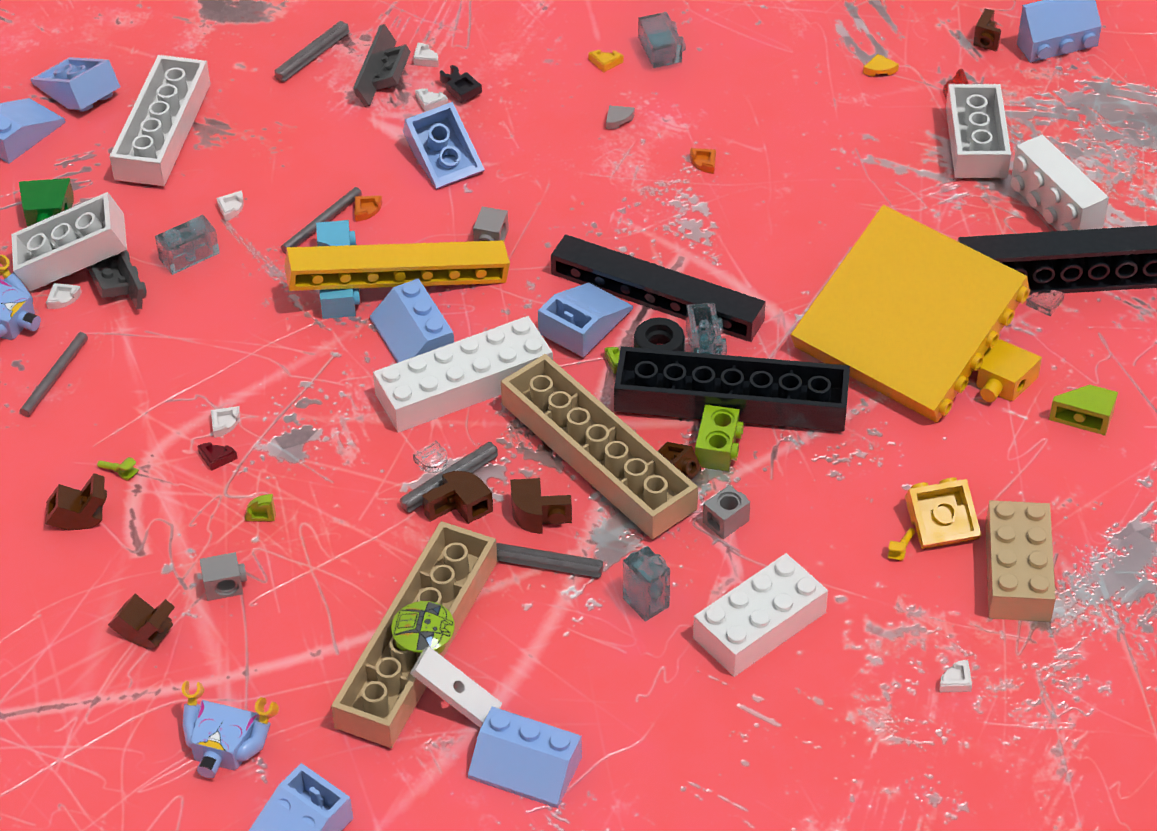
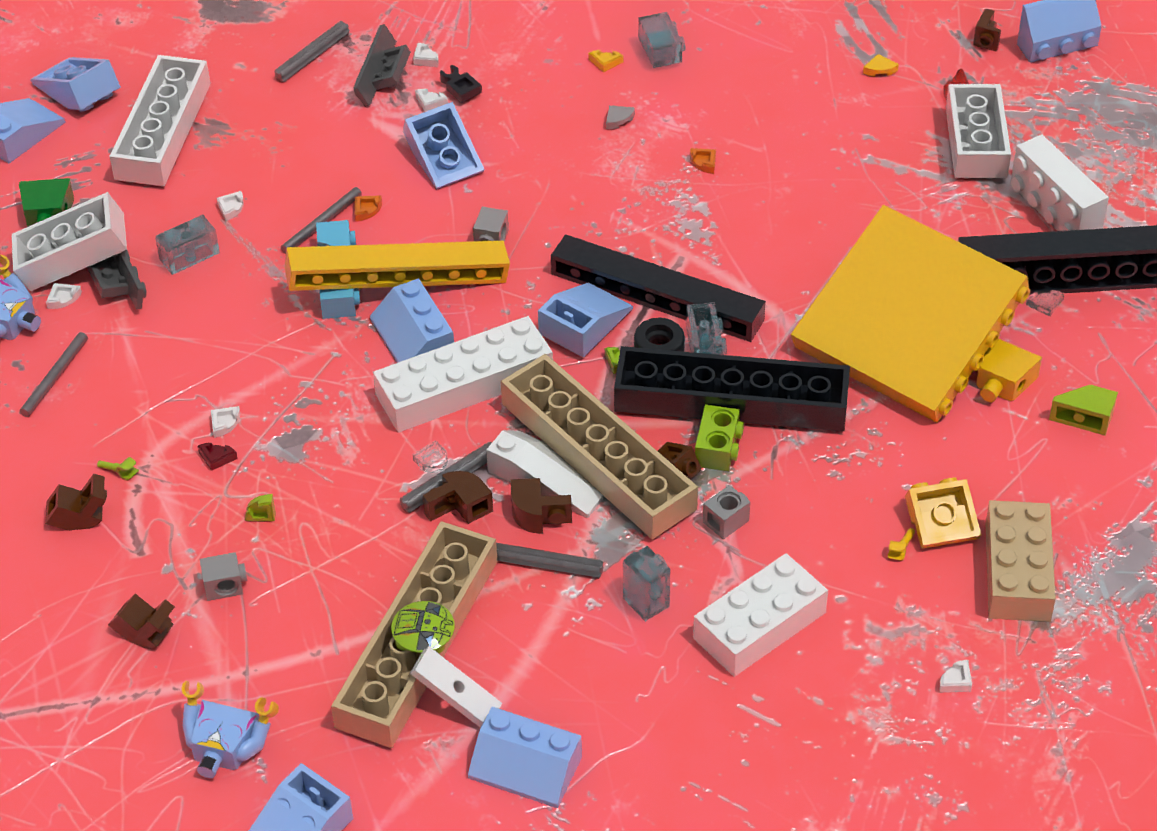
(525, 457): none -> white wedge

